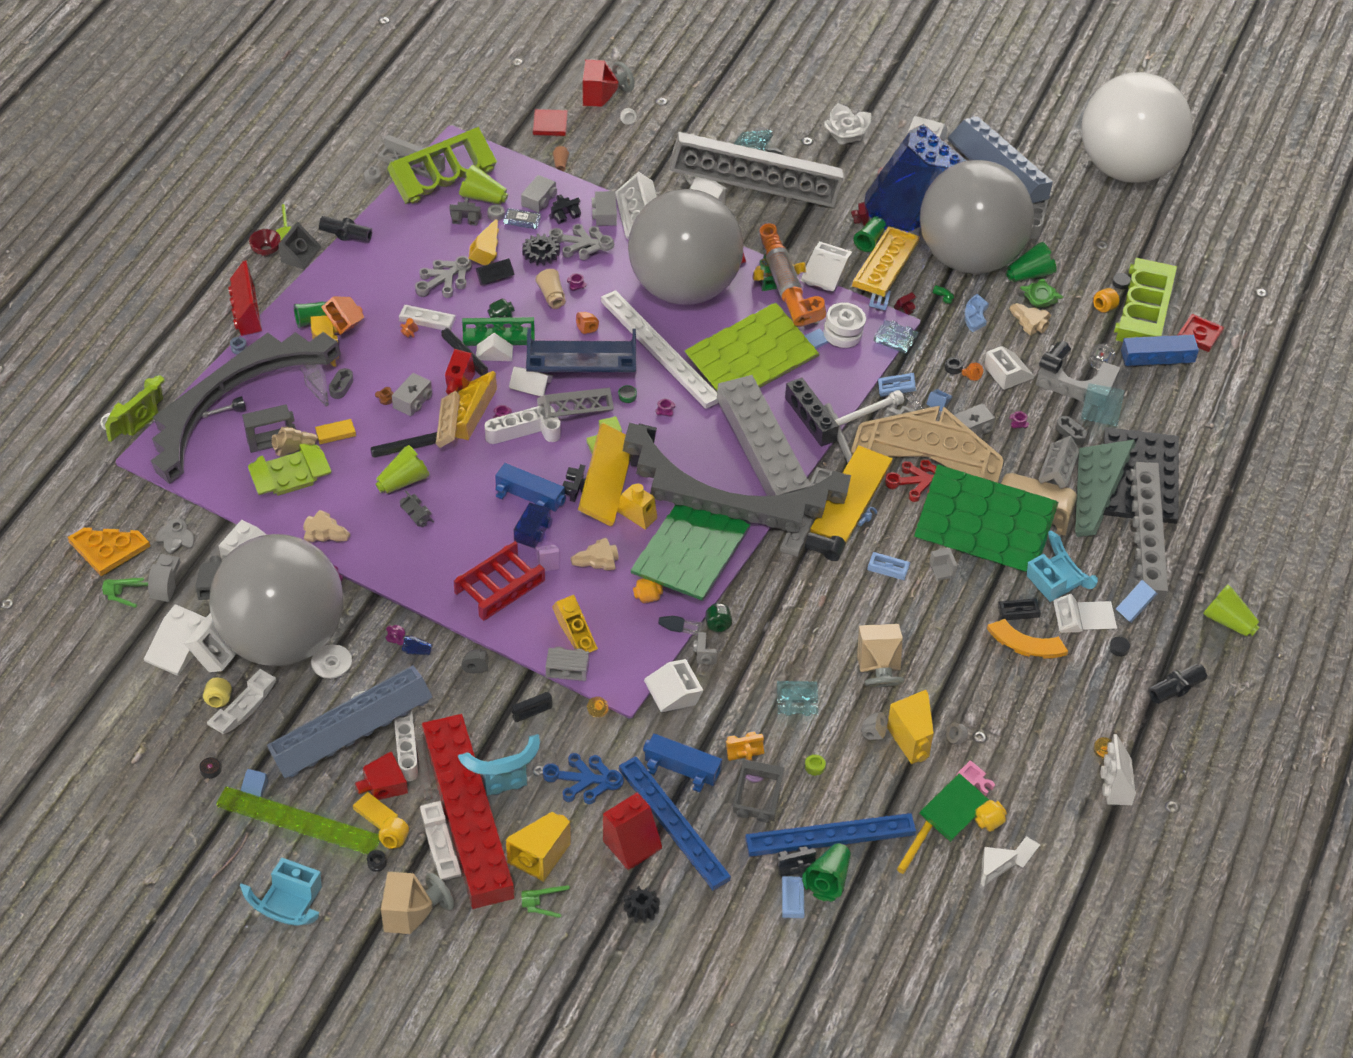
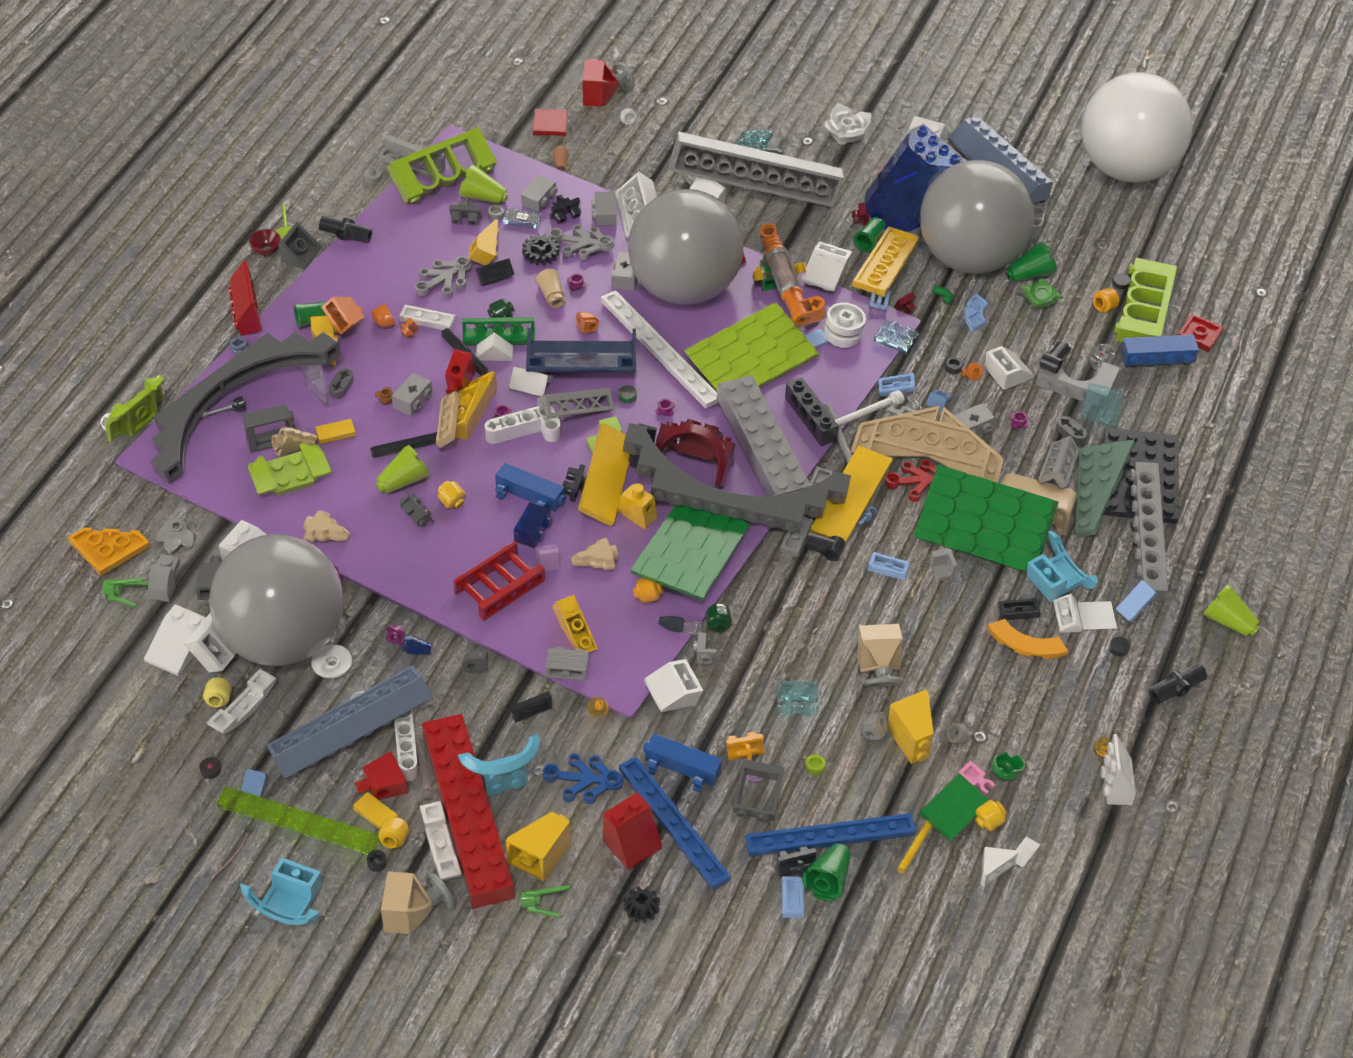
(383, 317): none -> orange piece
(451, 495): none -> yellow head
(623, 275): none -> light grey brick
(699, 441): none -> dark red piece
(1007, 767): none -> green hair
(1031, 318): tan rock -> none

